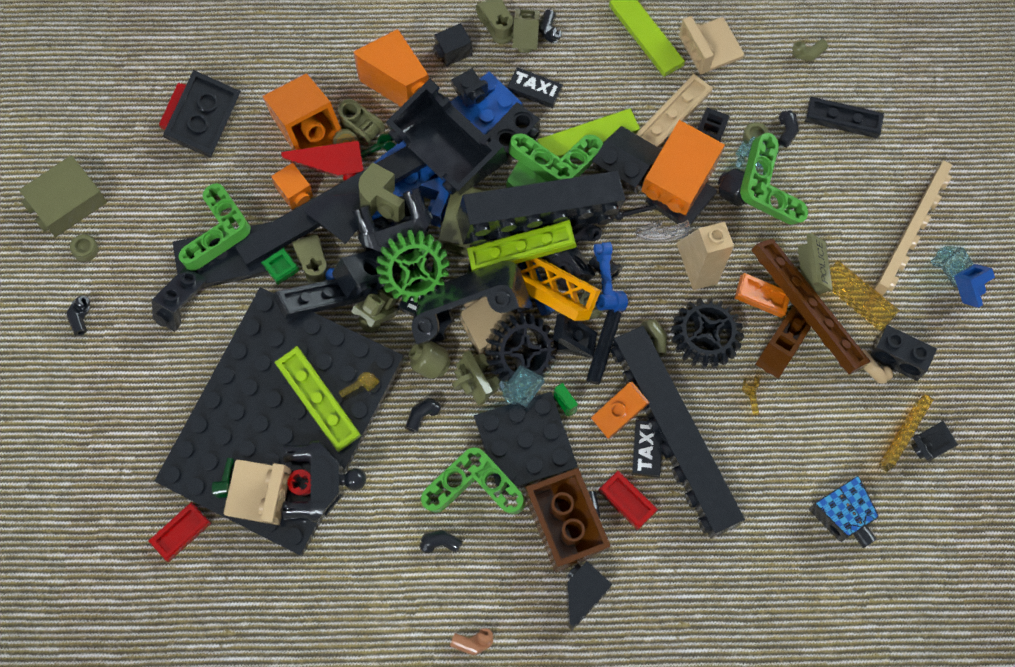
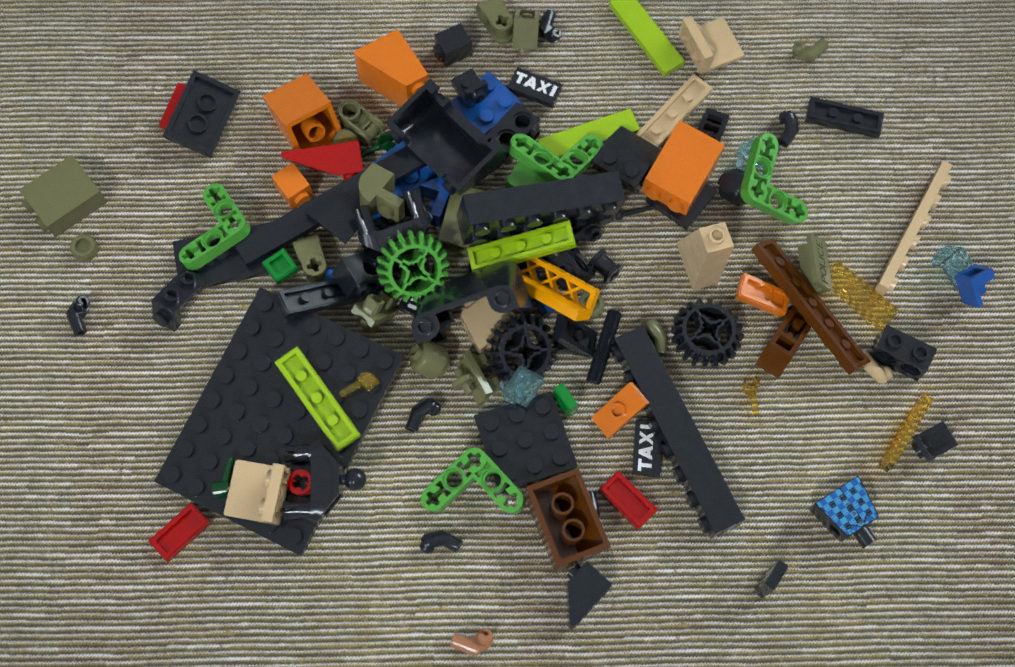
(608, 299): blue brick -> none
(656, 233): clear slope -> none
(754, 129): olive tile -> none
(771, 579): none -> black tile

